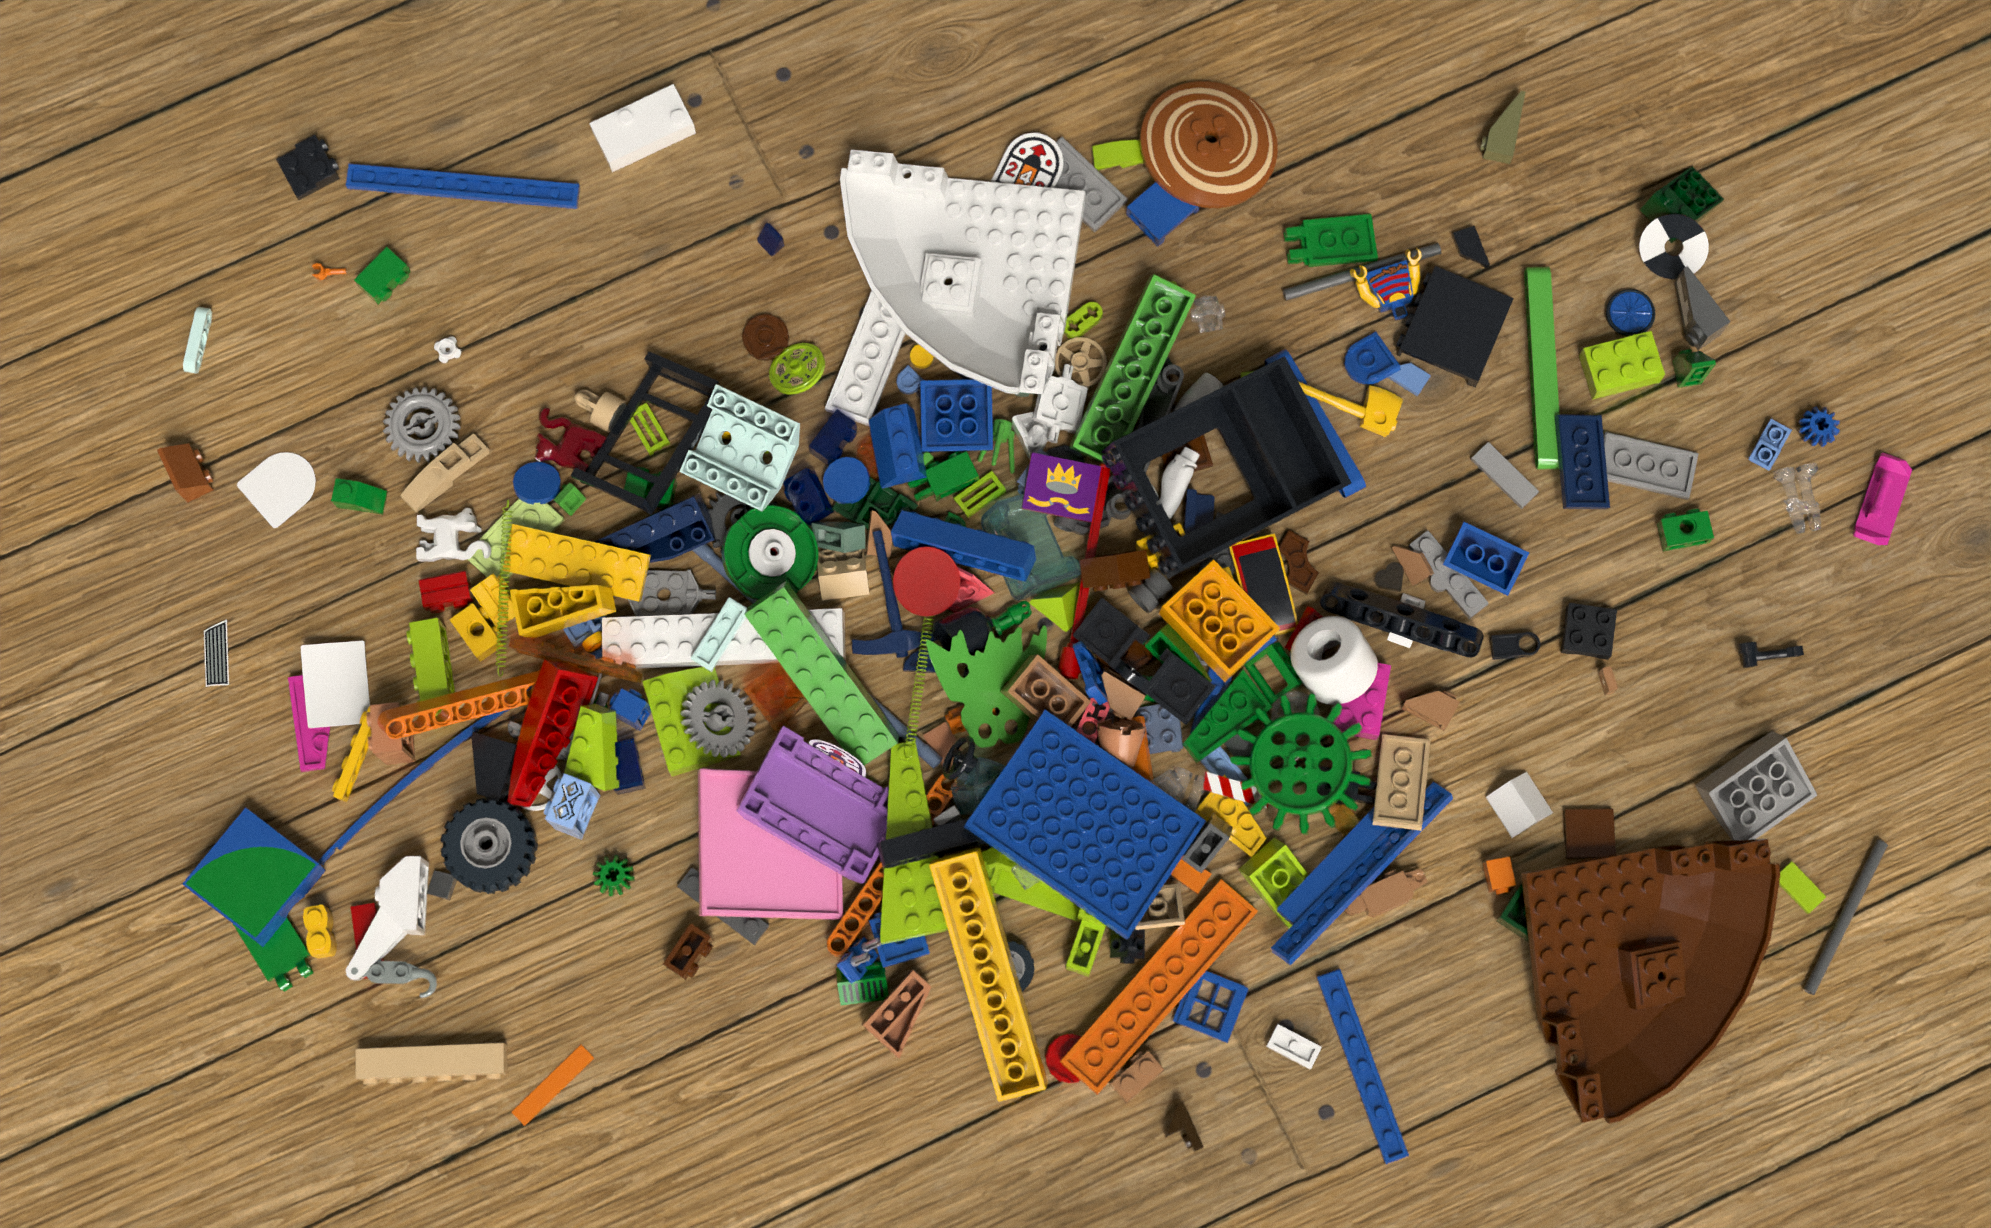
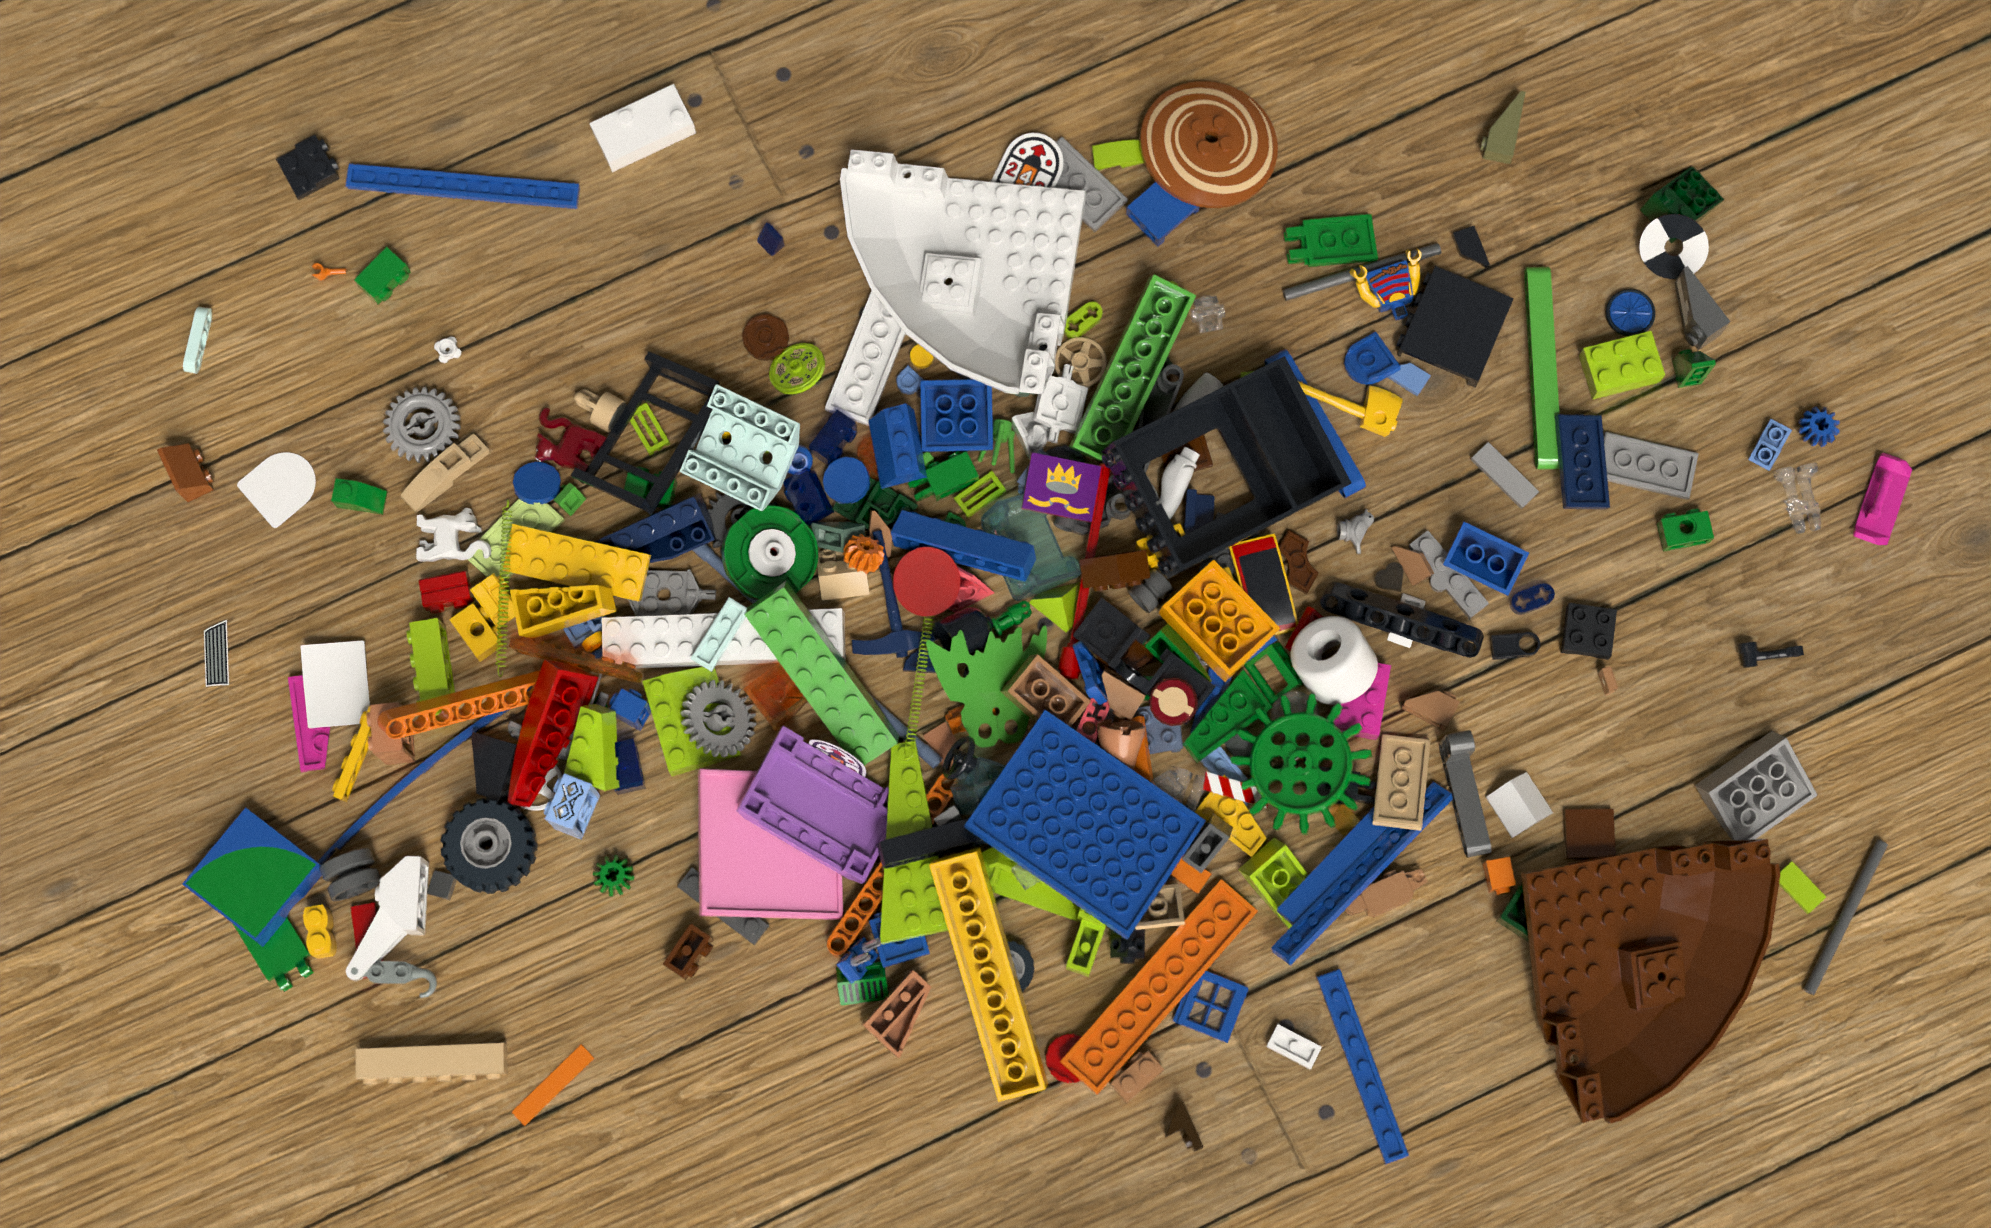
(350, 874): none -> dark grey wheel
(801, 460): none -> blue head
(863, 553): none -> orange gear
(1173, 701): none -> tile
(1355, 529): none -> light grey animal
(1455, 756): none -> dark grey beam
(1534, 604): none -> clear blue beam

